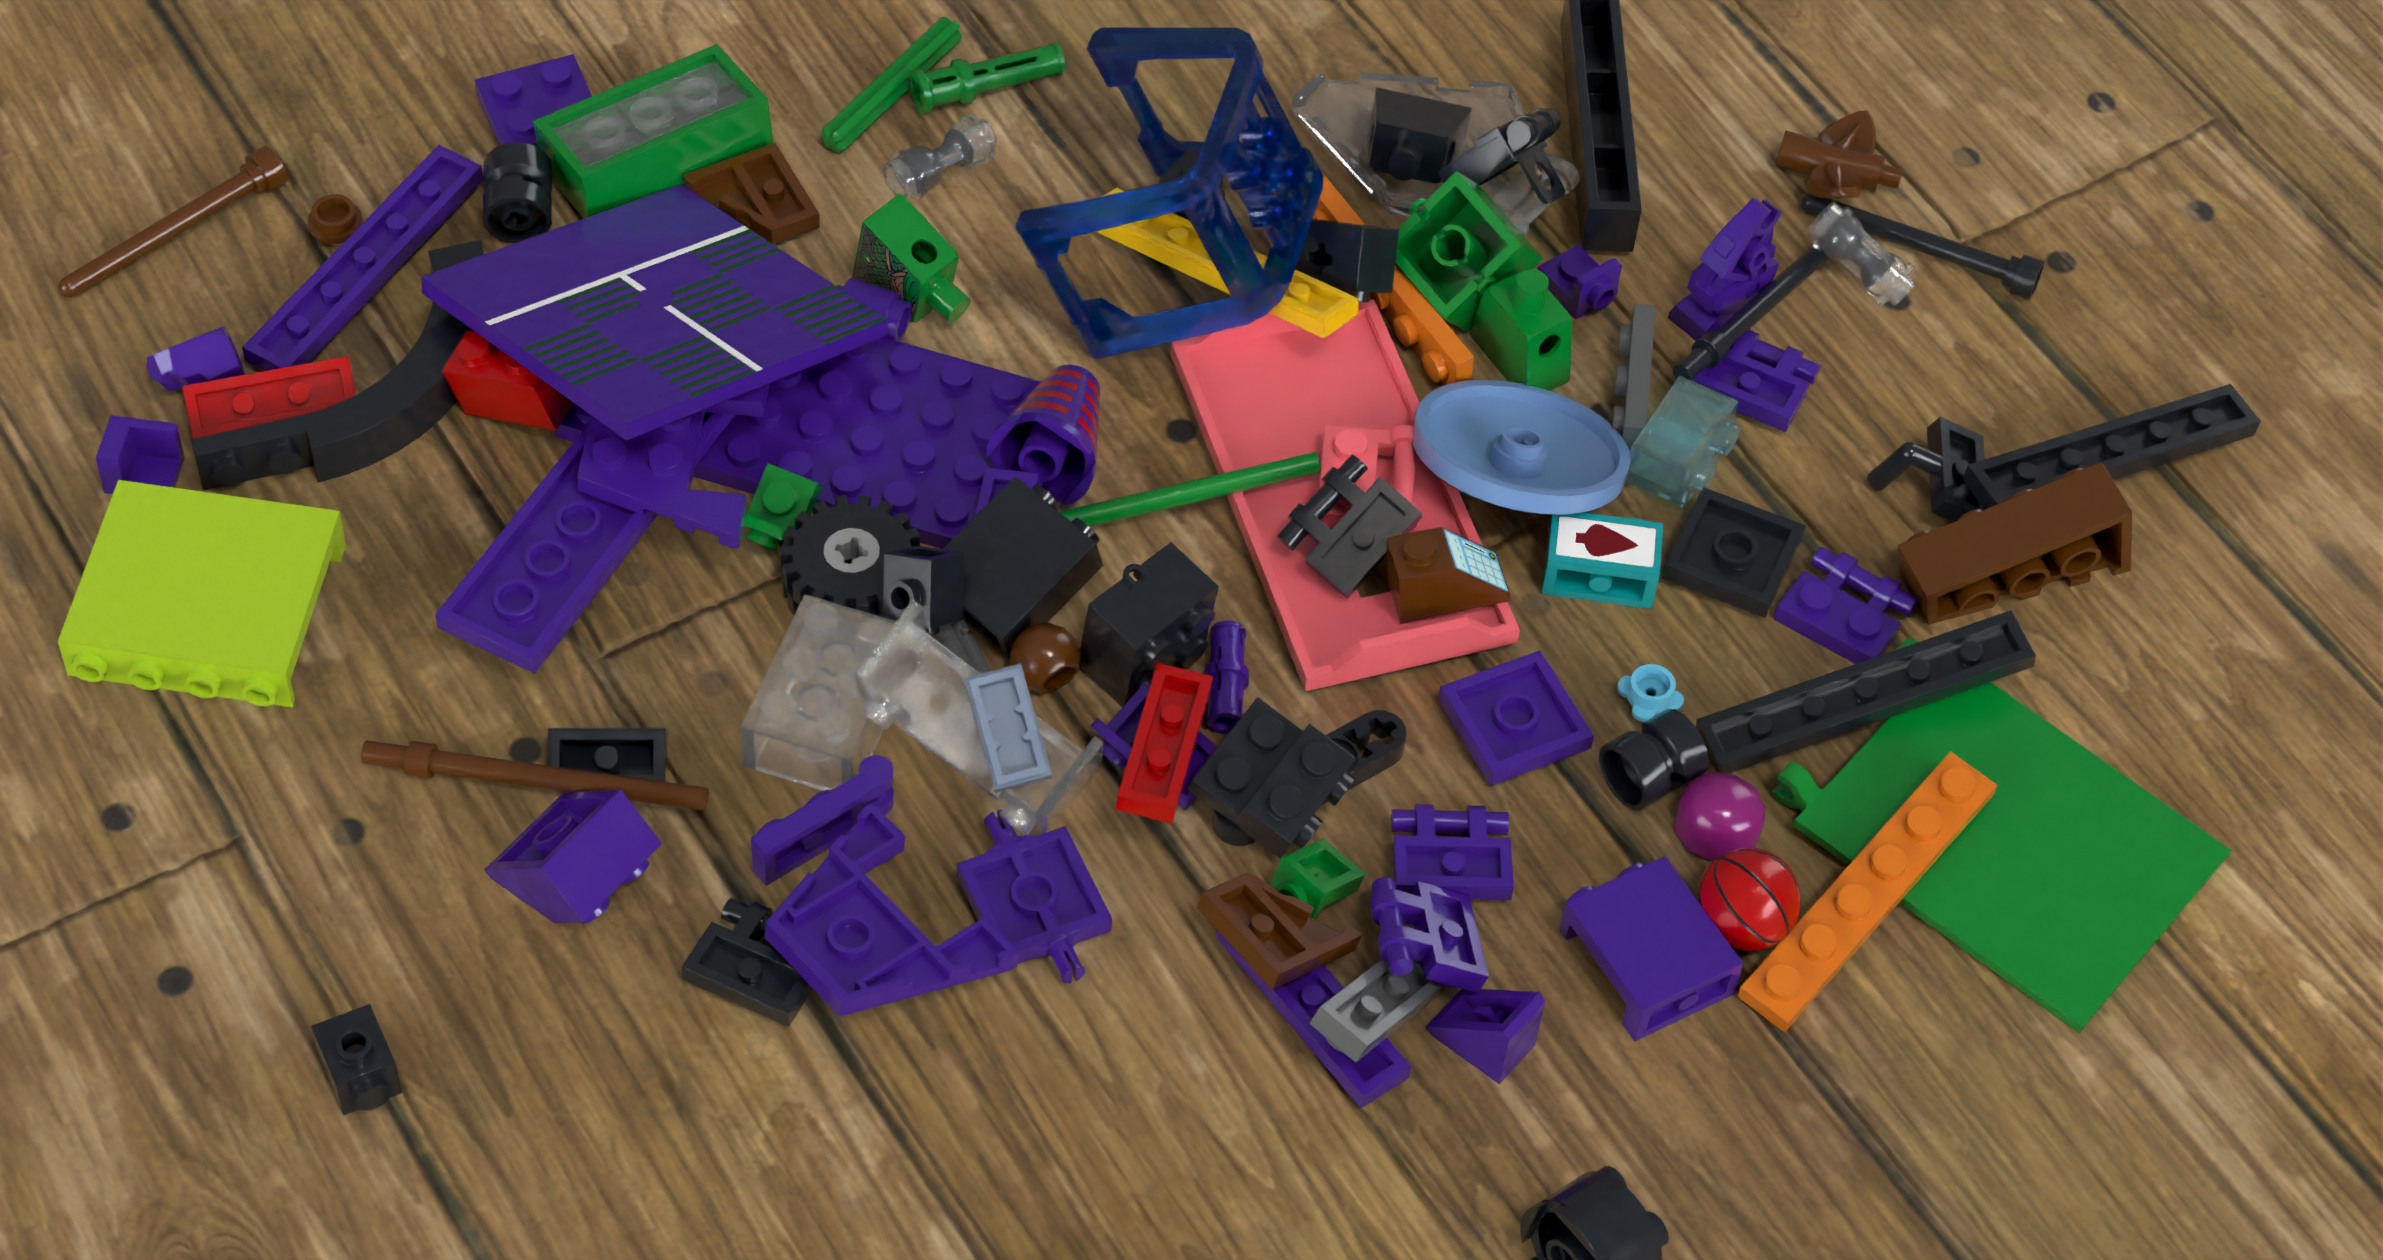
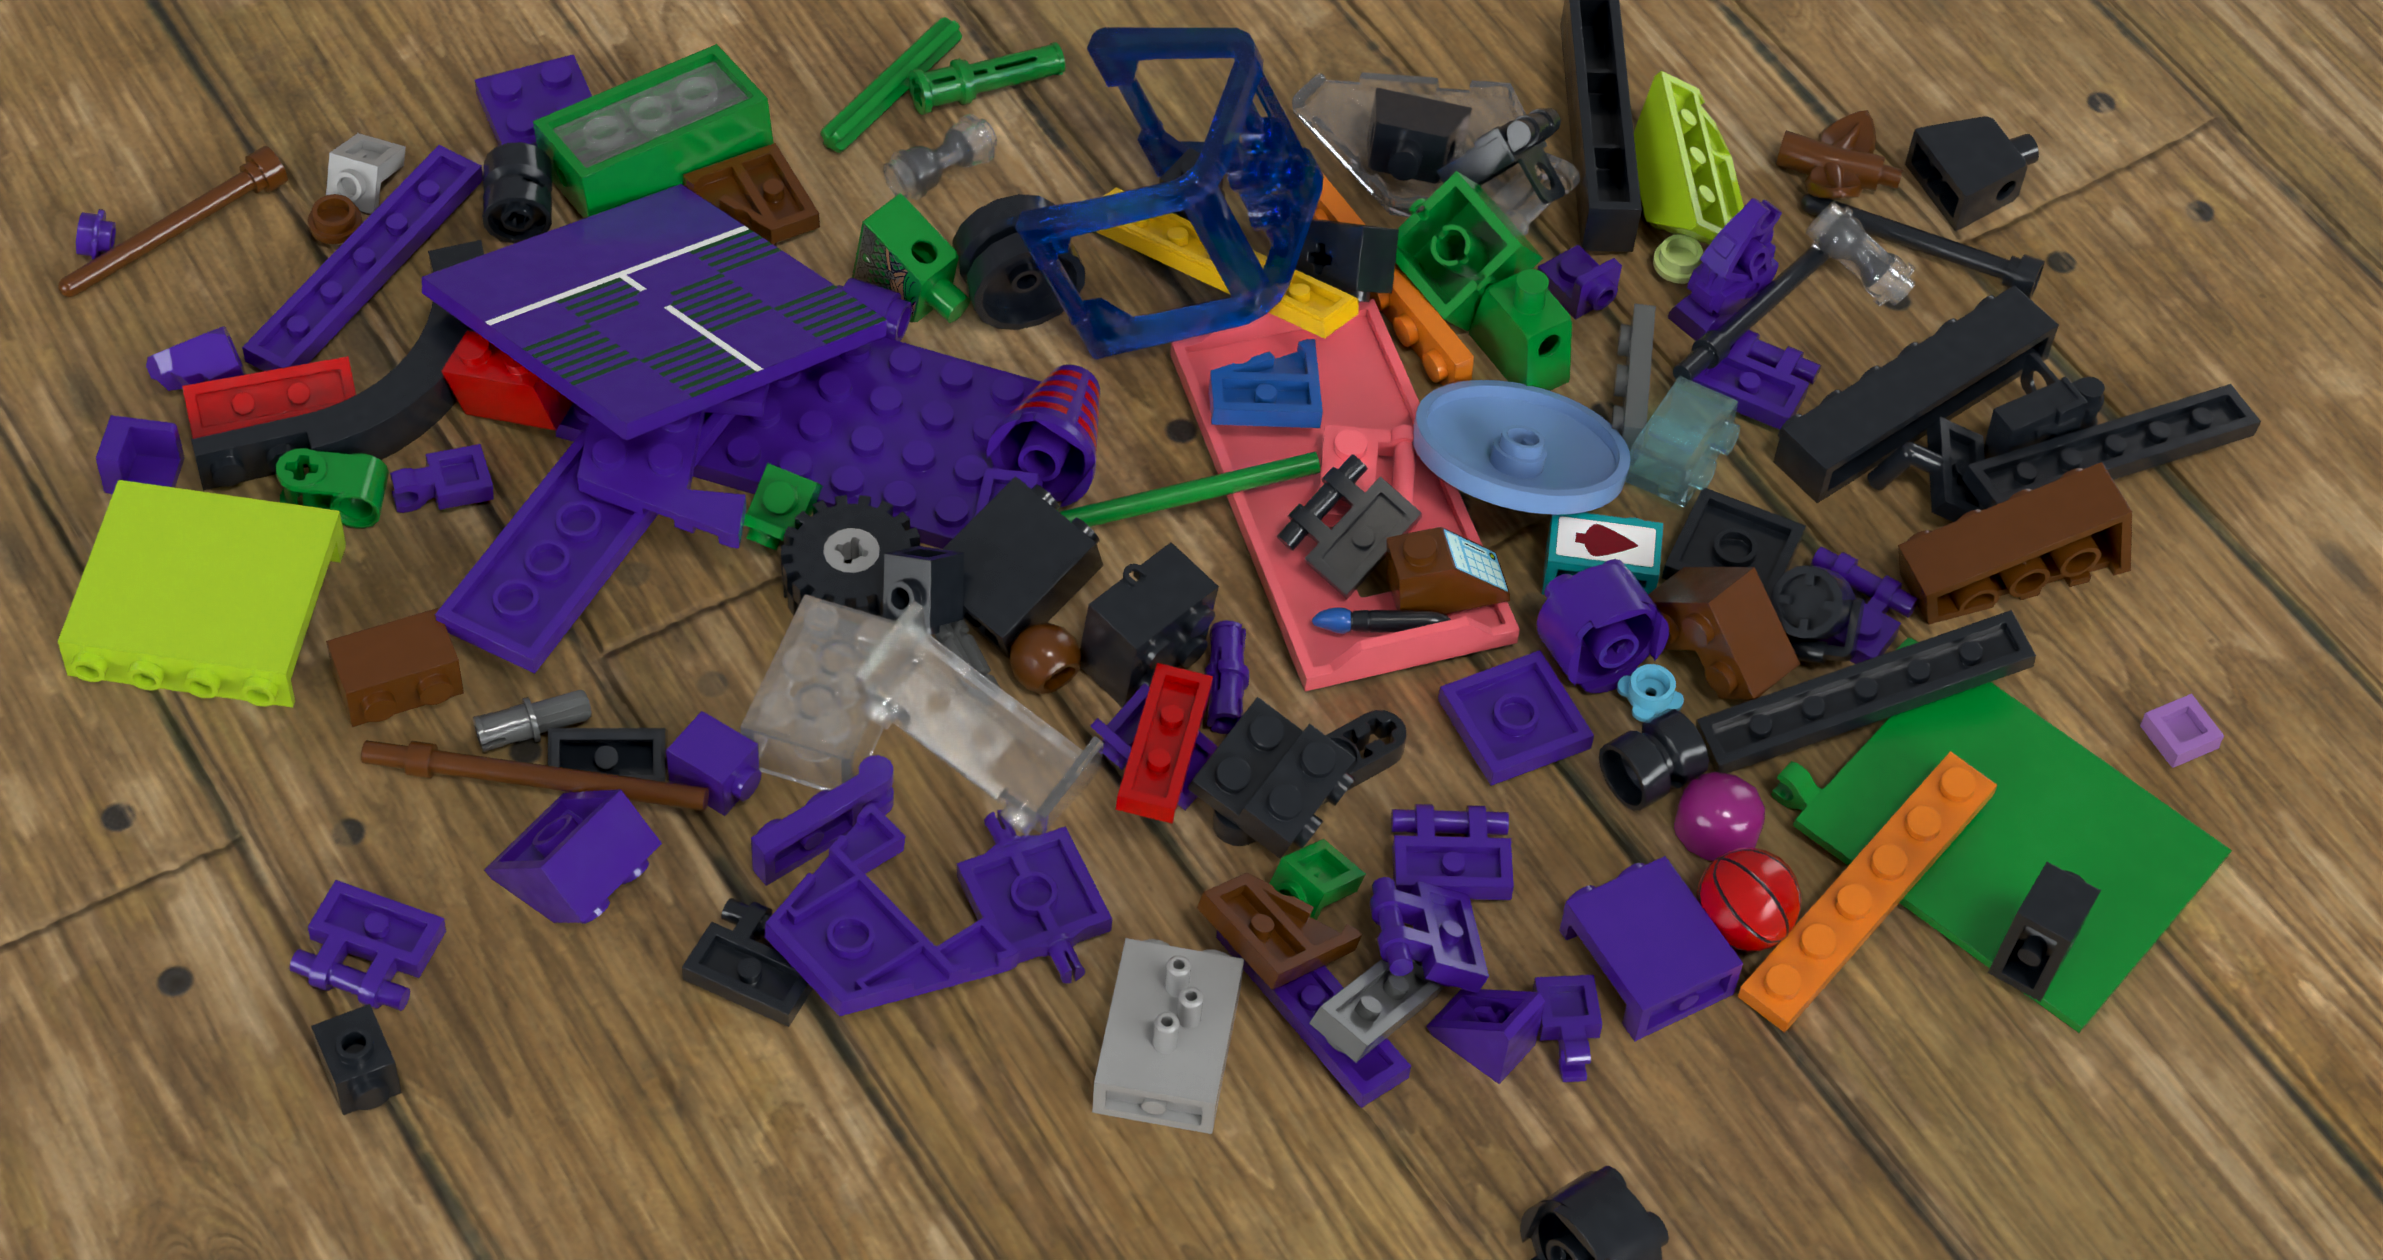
(95, 234): none -> dark purple plate
(335, 482): none -> green piece
(360, 167): none -> light grey bracket
(372, 929): none -> dark purple plate
(395, 667): none -> reddish brown brick
(450, 476): none -> dark purple plate
(530, 719): none -> dark grey axle
(717, 759): none -> dark purple brick
(1000, 270): none -> black wheel
(1008, 728): sand blue plate -> none
(1168, 1035): none -> light grey piece
(1269, 390): none -> blue wing
(1376, 621): none -> black piece
(1570, 1017): none -> dark purple plate
(1600, 625): none -> dark purple brick
(1677, 258): none -> yellowish green plate
(1683, 163): none -> lime wedge
(1729, 625): none -> reddish brown brick
(1818, 606): none -> black piece
(1899, 400): none -> black brick
(1969, 167): none -> black torso
(2043, 412): none -> black piece
(2044, 931): none -> black brick
(2181, 730): none -> medium lavender plate

